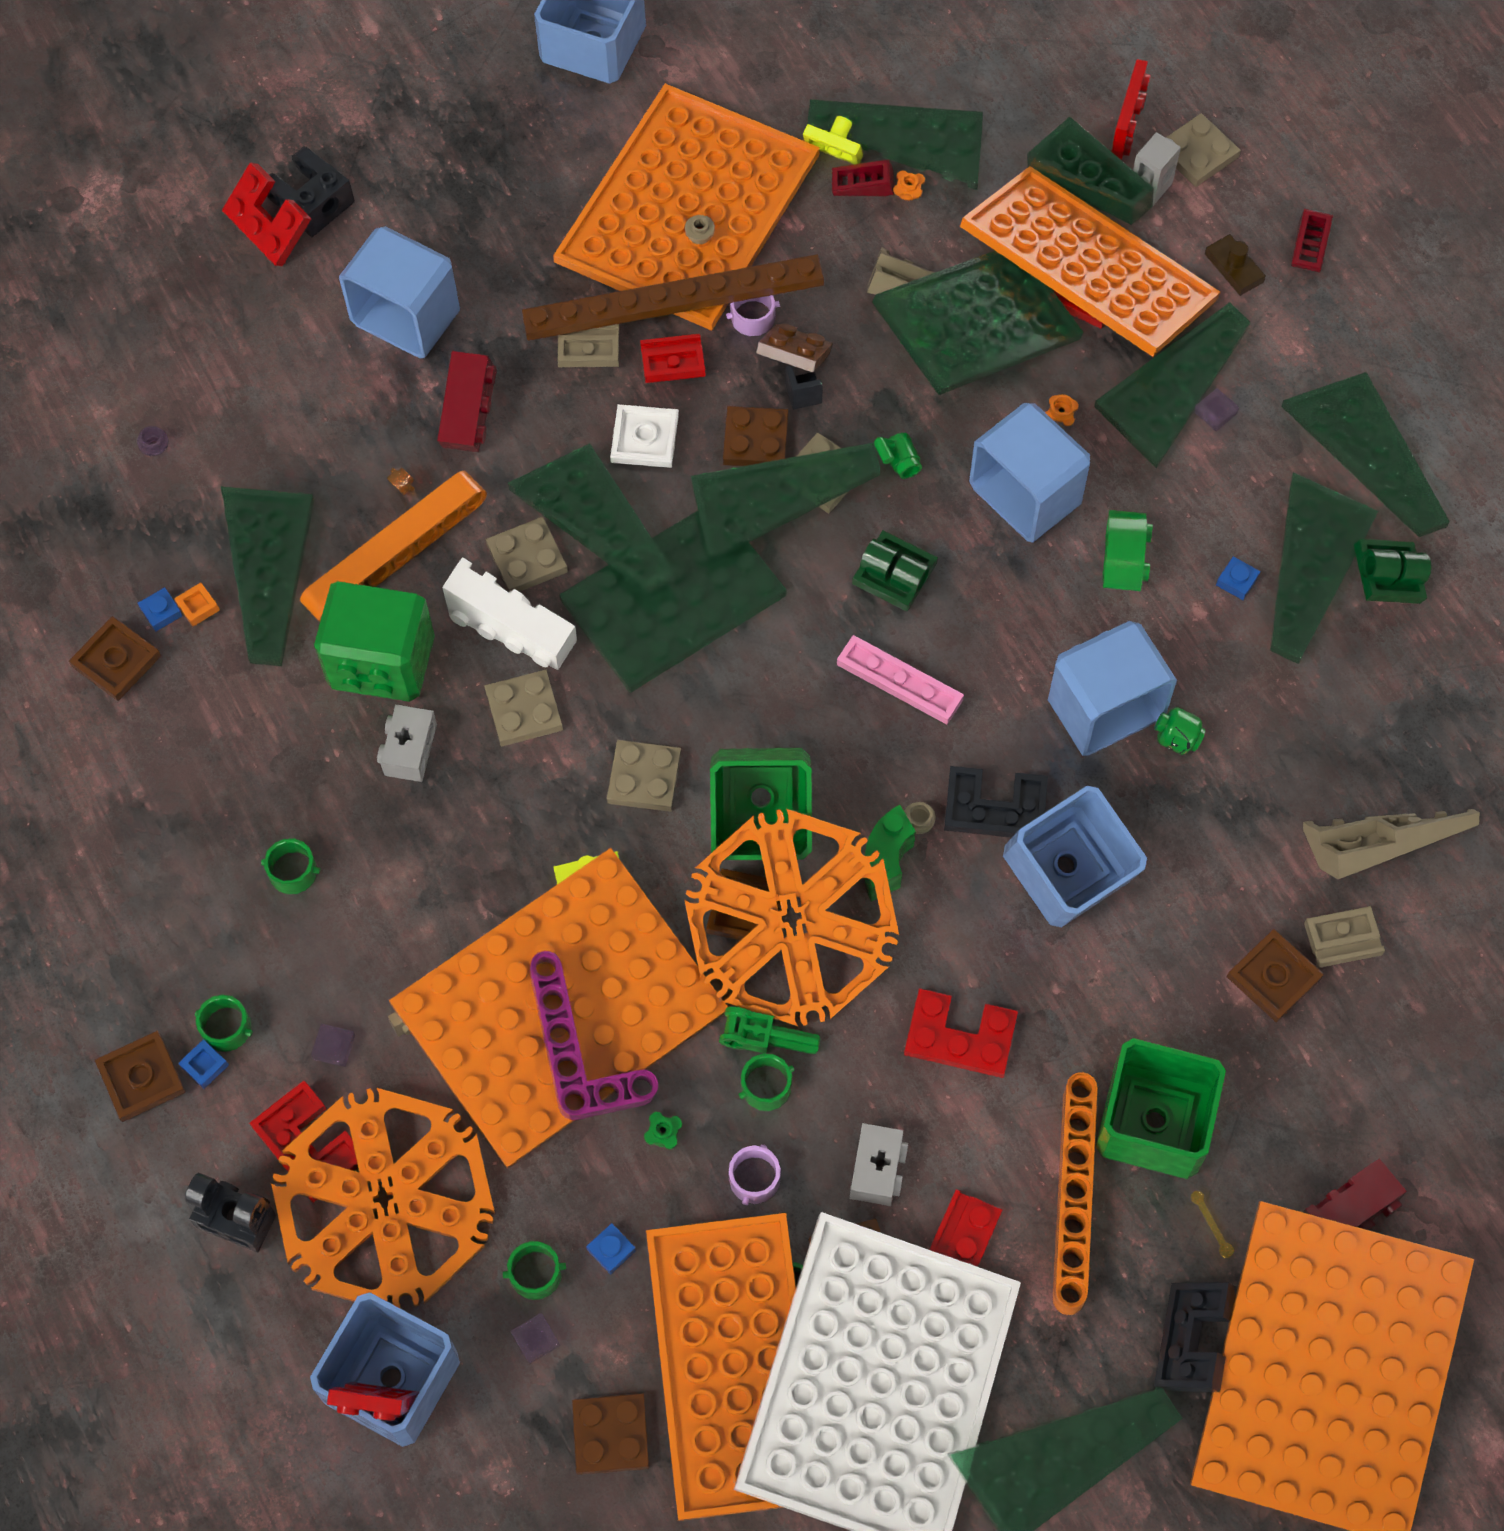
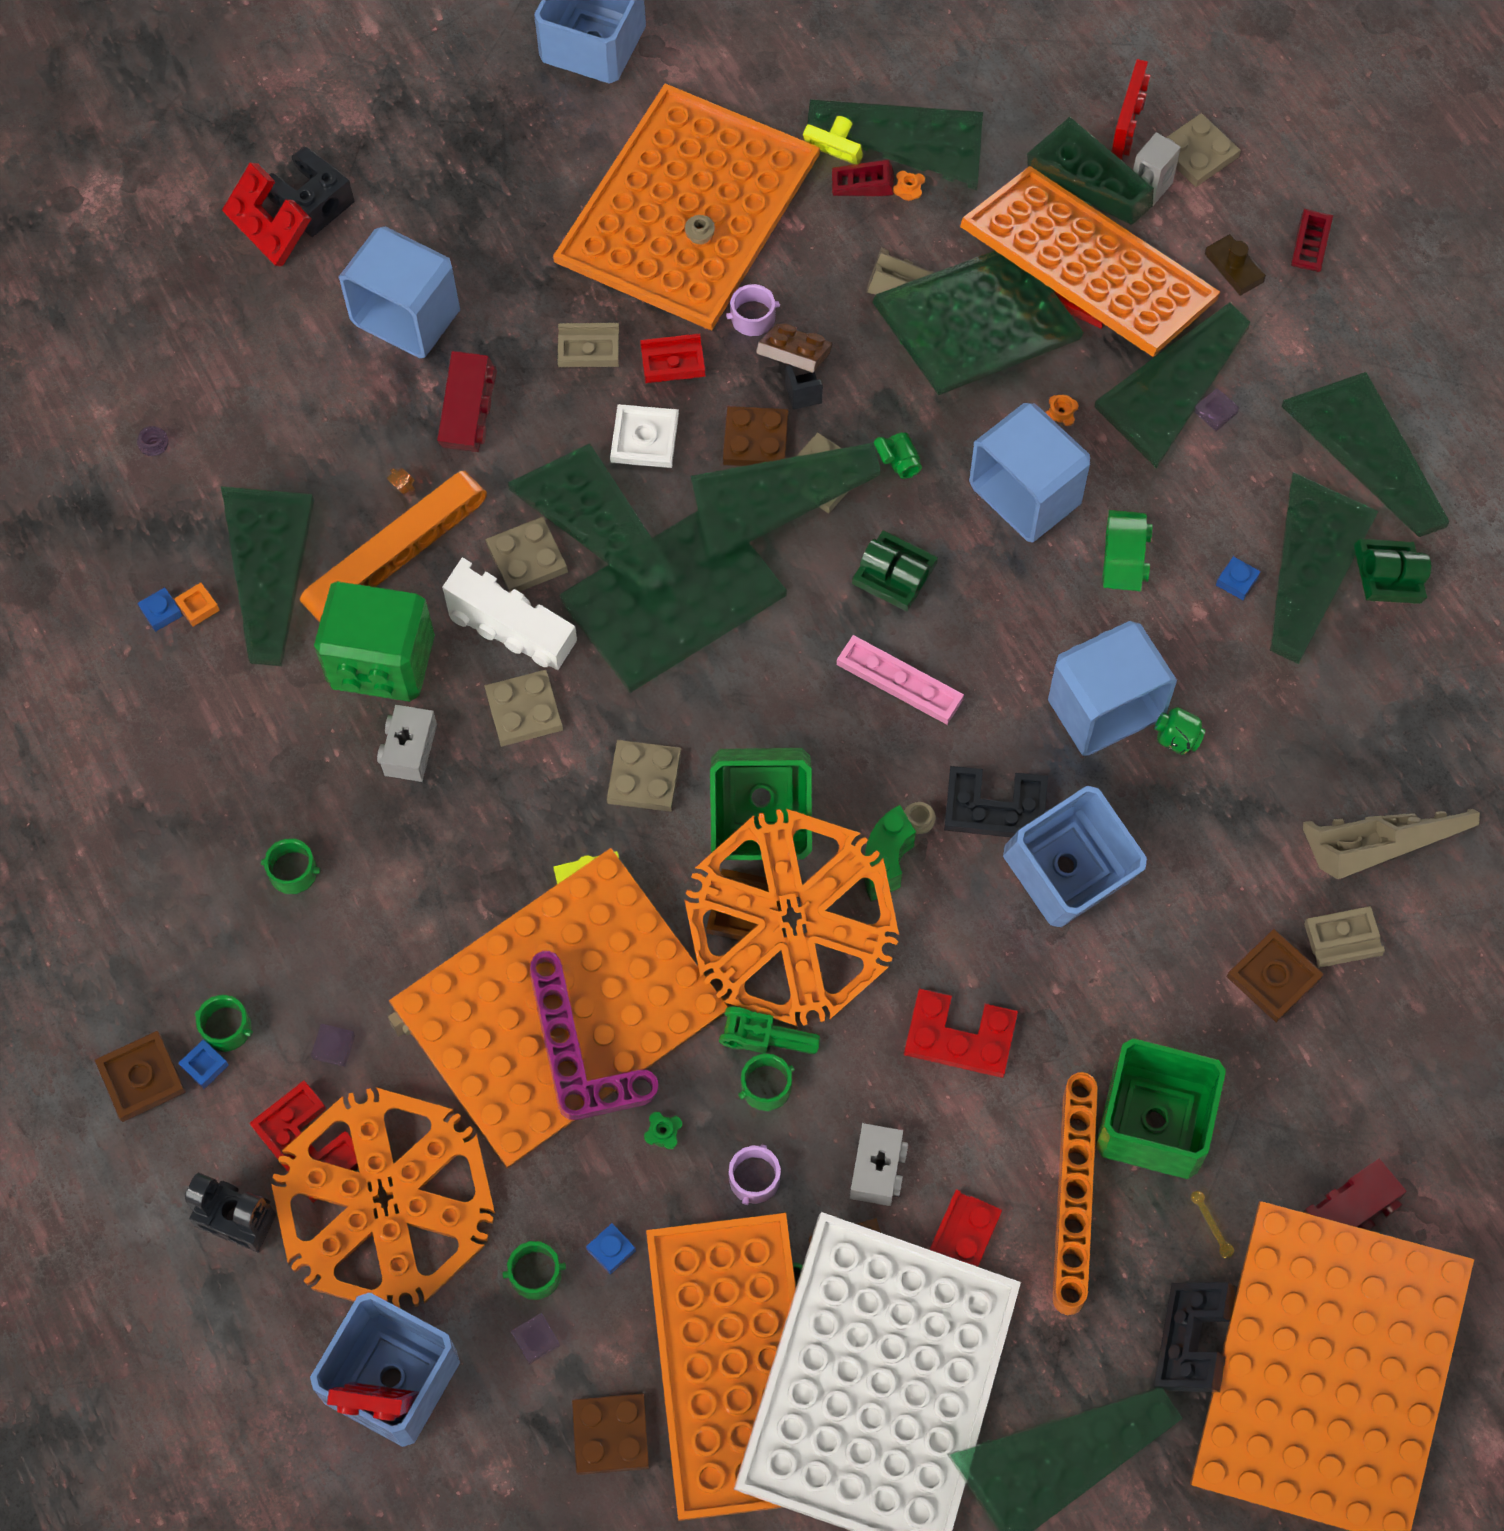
(115, 658): reddish brown plate -> none
(673, 297): reddish brown plate -> none

